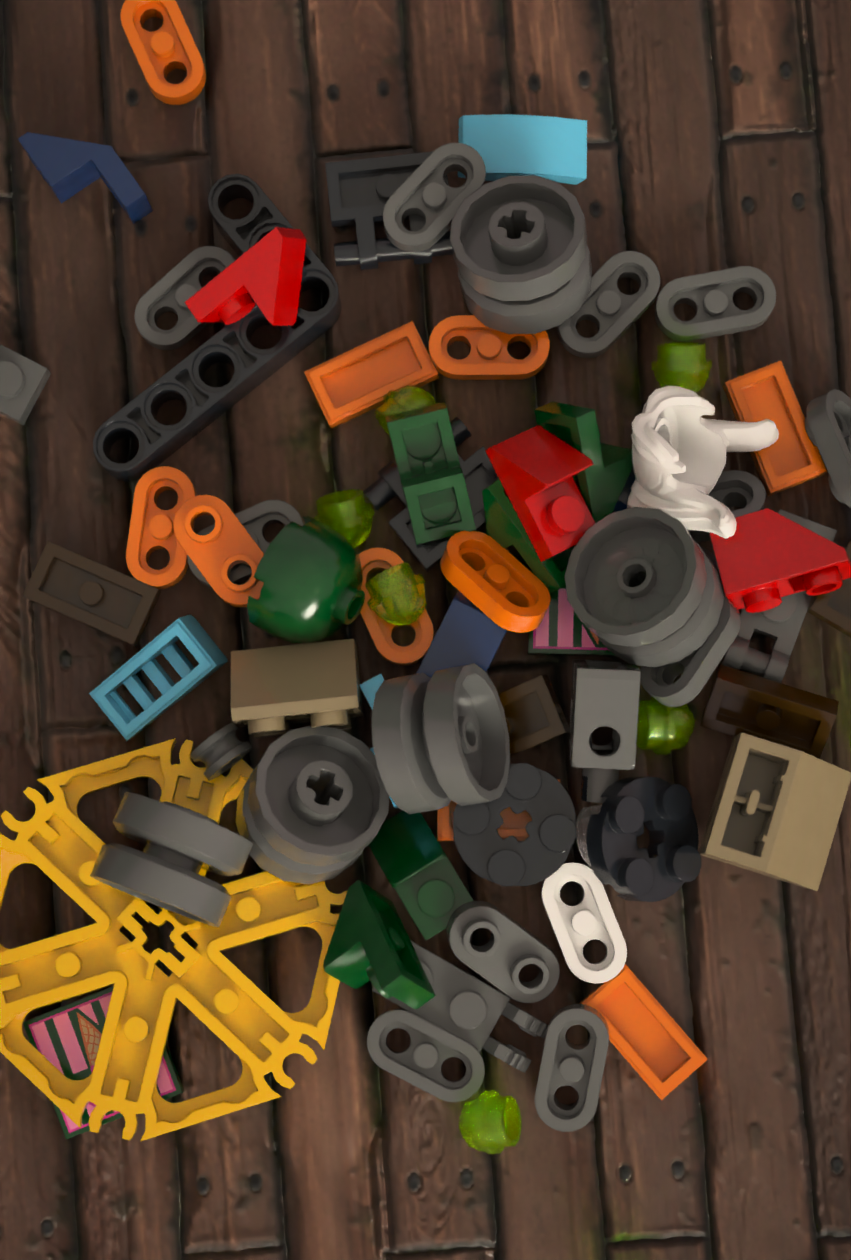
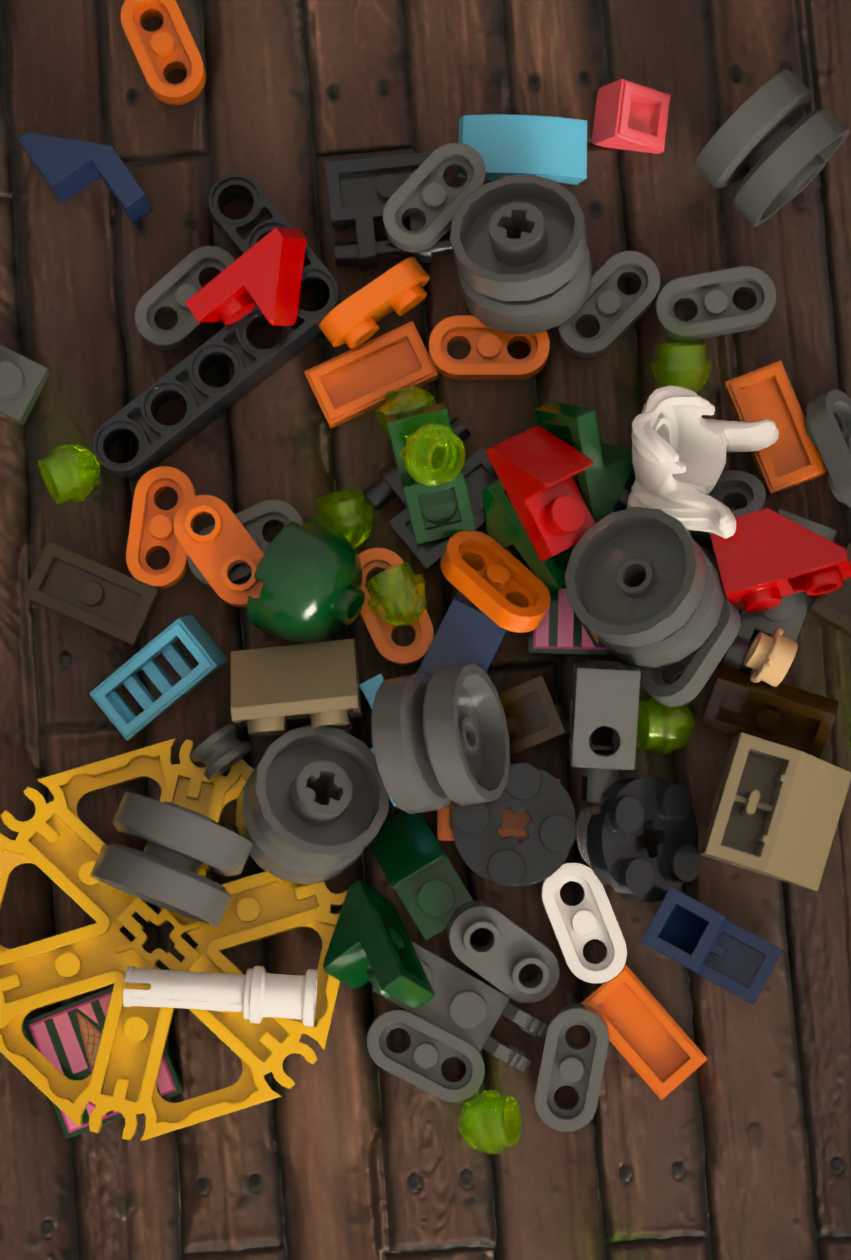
(69, 472): none -> clear neon green plate
(254, 994): none -> white pin
(357, 316): none -> orange plate
(433, 454): none -> clear neon green plate
(630, 117): none -> coral slope
(711, 946): none -> dark blue slope
(770, 657): none -> tan plate
(771, 147): none -> dark grey wheel

